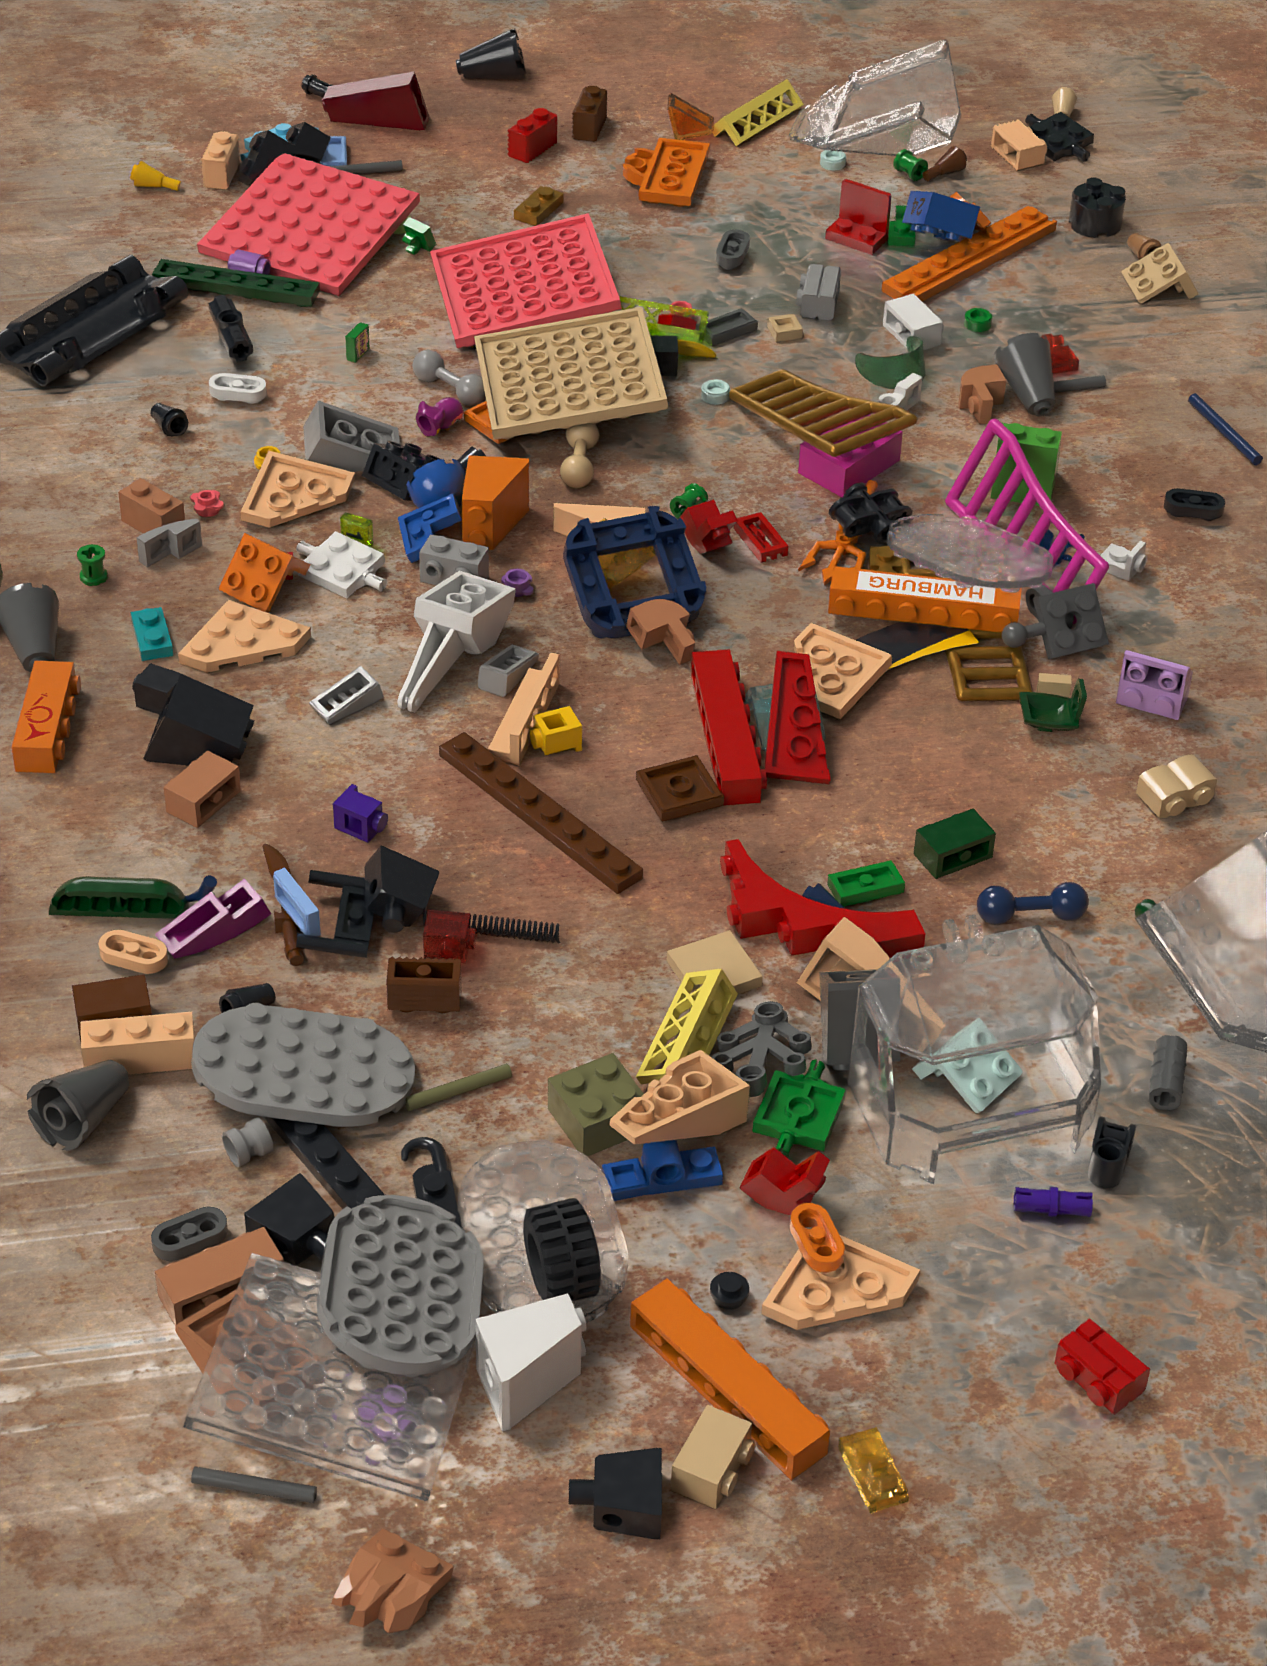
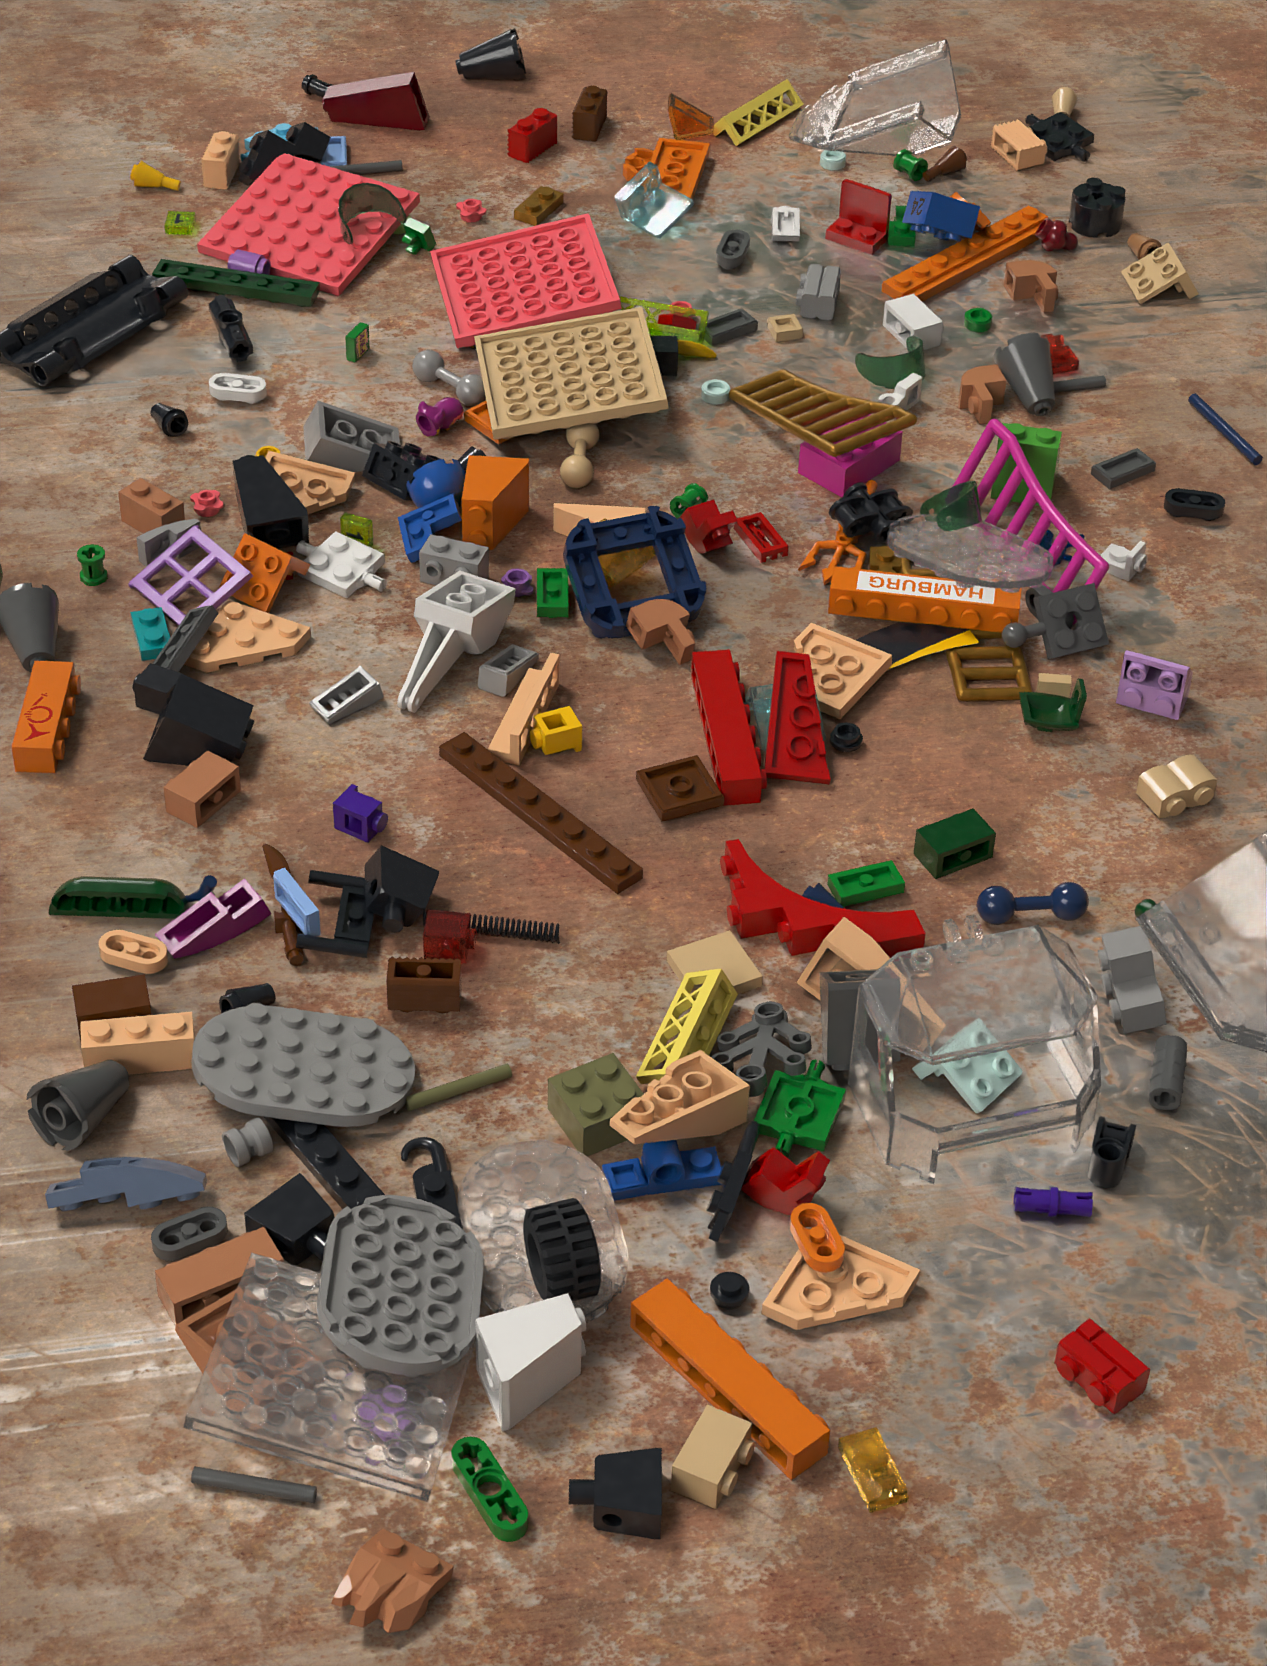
(142, 1179): none -> sand blue slope
(180, 223): none -> clear neon green tile
(186, 638): none -> dark grey tile
(191, 577): none -> window
(267, 504): none -> black slope
(363, 199): none -> piece
(471, 210): none -> coral plate
(489, 1506): none -> green beam
(552, 592): none -> green plate
(650, 202): none -> clear light blue bracket
(732, 1177): none -> black plate
(785, 223): none -> white bracket
(846, 737): none -> black plate
(957, 502): none -> clear green piece
(1032, 280): none -> nougat brick
(1055, 235): none -> dark red animal
(1123, 468): none -> dark grey tile
(1131, 980): none -> light grey brick

